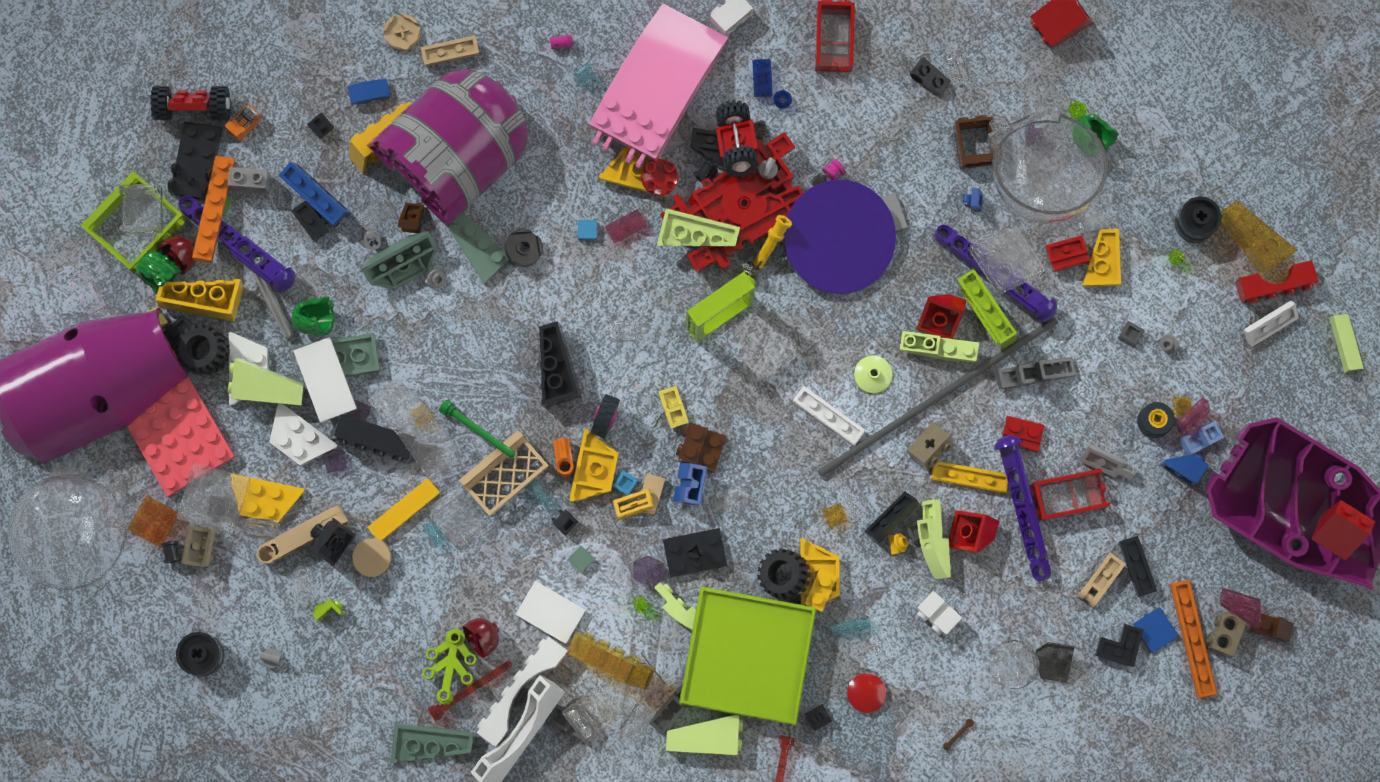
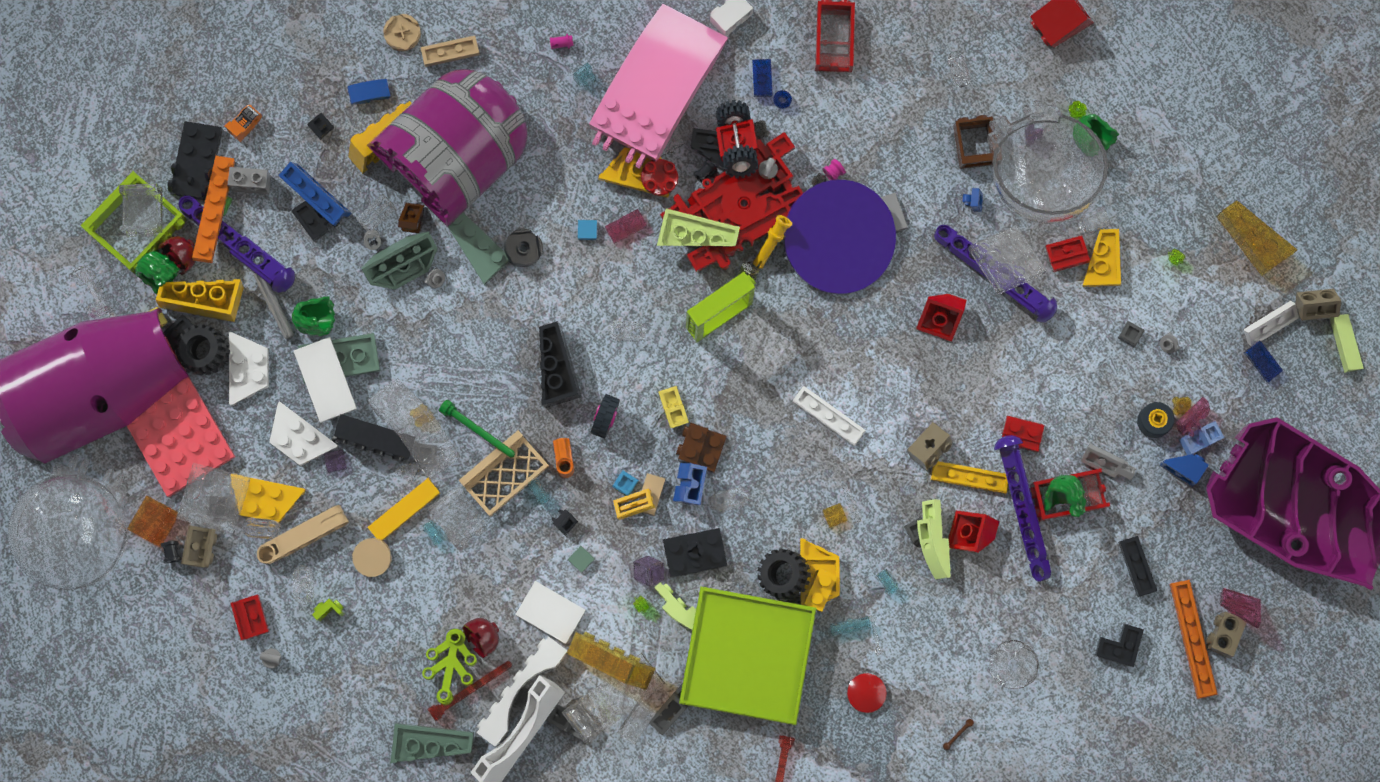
(163, 103): black plate -> none
(189, 649): black wheel -> none
(249, 617): none -> red plate
(263, 385): yellowish green slope -> none
(331, 540): black plate -> none
(362, 411): clear purple tile -> none
(594, 468): yellow wing -> none
(709, 737): yellowish green slope -> none
(818, 717): black tile -> none
(871, 383): yellowish green dish -> none
(887, 582): none -> clear light blue pin
(892, 517): black plate -> none
(898, 543): yellow plate -> none
(930, 76): black plate -> none
(938, 396): dark grey piece -> none
(938, 614): white brick -> none
(939, 348): yellowish green slope -> none
(987, 310): lime window -> none
(1035, 373): dark grey slope -> none
(1054, 661): clear smoke slope -> none
(1066, 490): none -> green hair
(1102, 579): tan plate -> none
(1157, 630): blue piece -> none
(1198, 219): black wheel -> none
(1254, 287): red arch -> none
(1263, 361): none -> clear blue plate
(1274, 627): reddish brown slope -> none
(1318, 304): none -> dark tan brick
(1342, 529): red slope -> none

